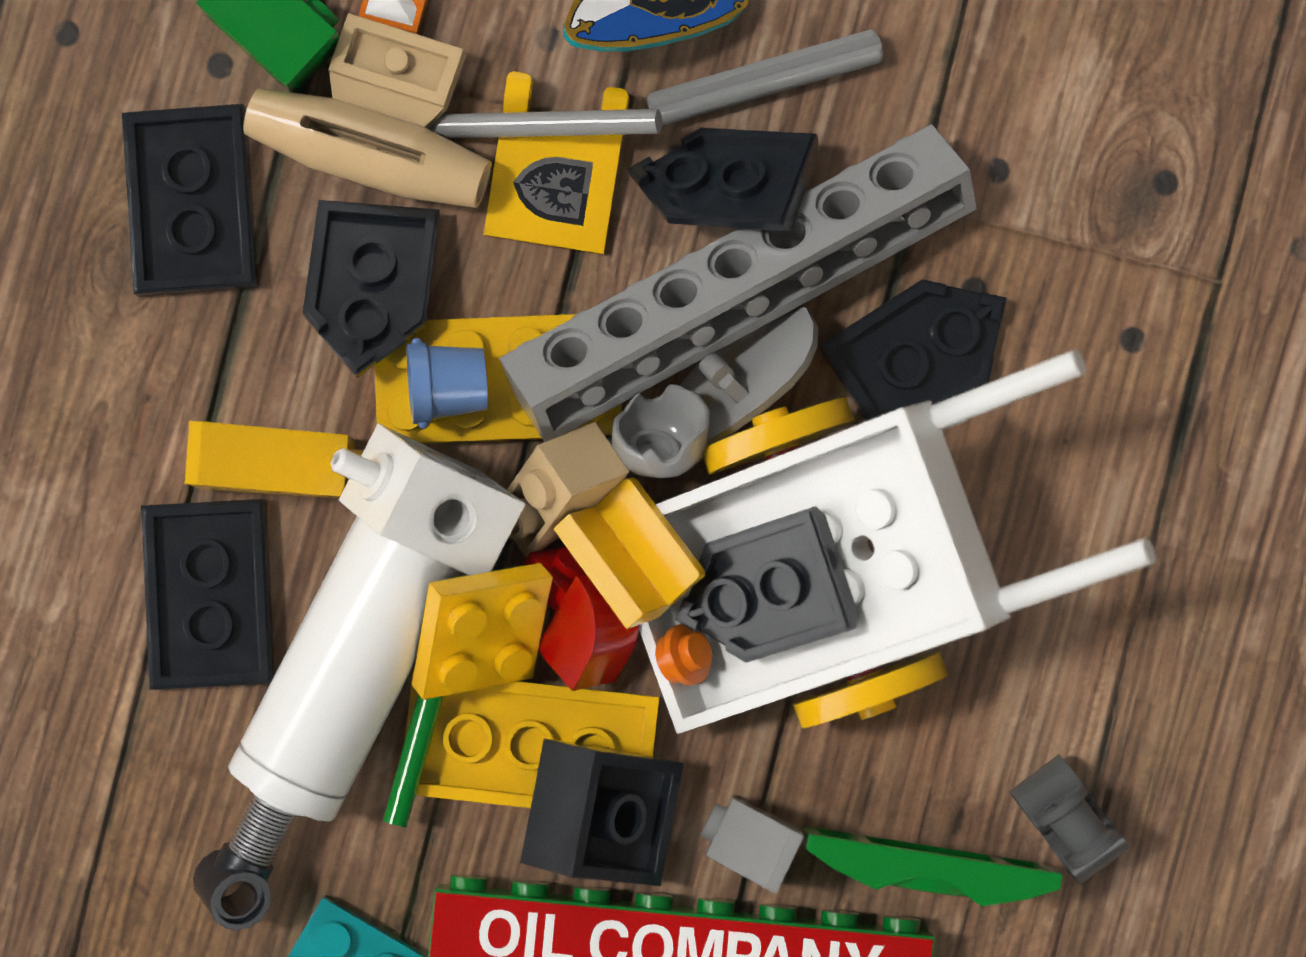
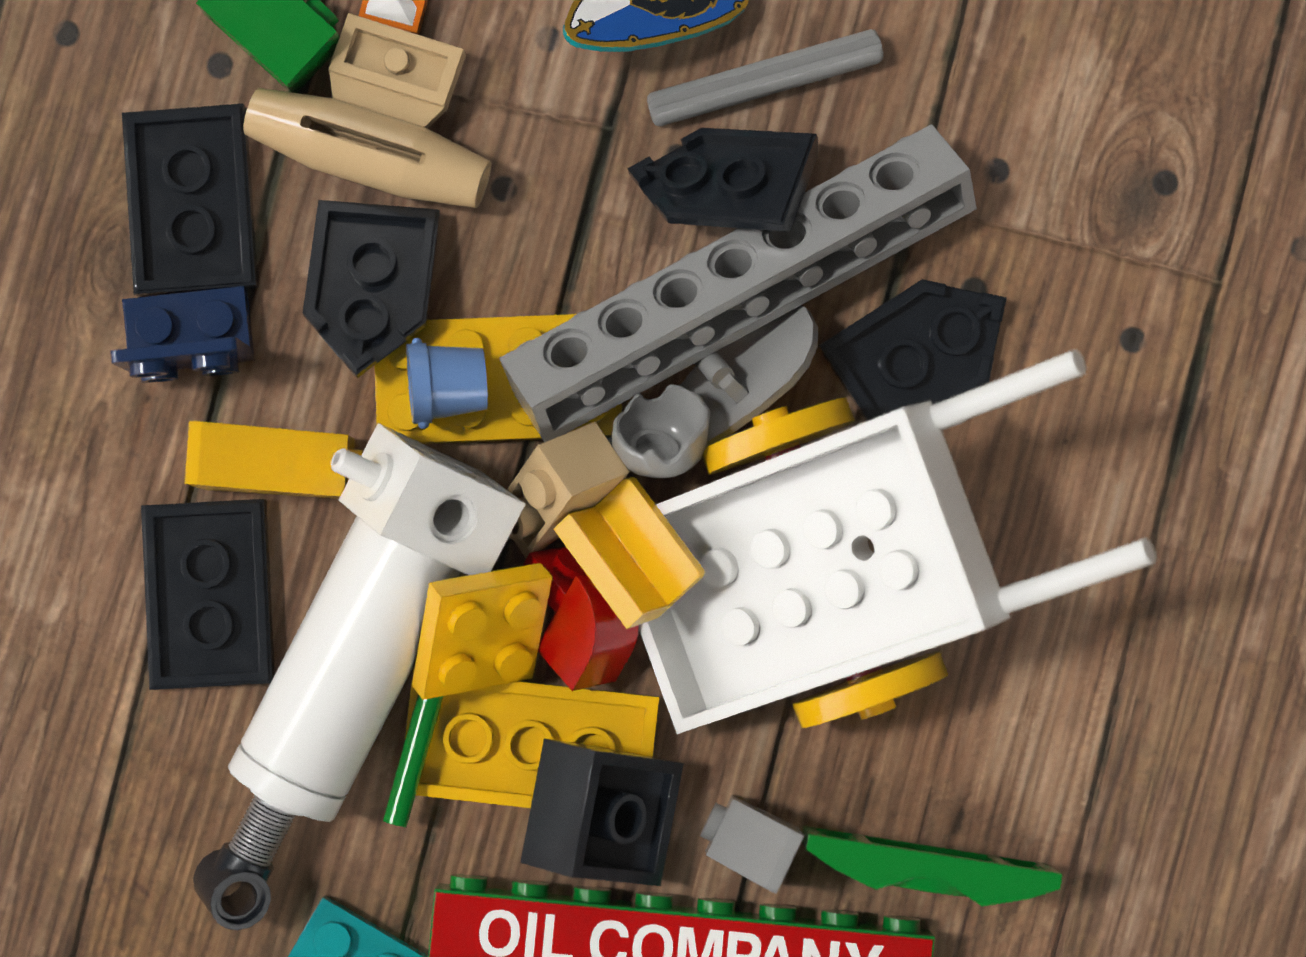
(186, 331): none -> dark blue bracket
(549, 123): light grey bar -> none
(554, 186): yellow flag -> none
(684, 656): orange plate -> none
(771, 588): tile -> none
(1069, 819): dark grey piece -> none

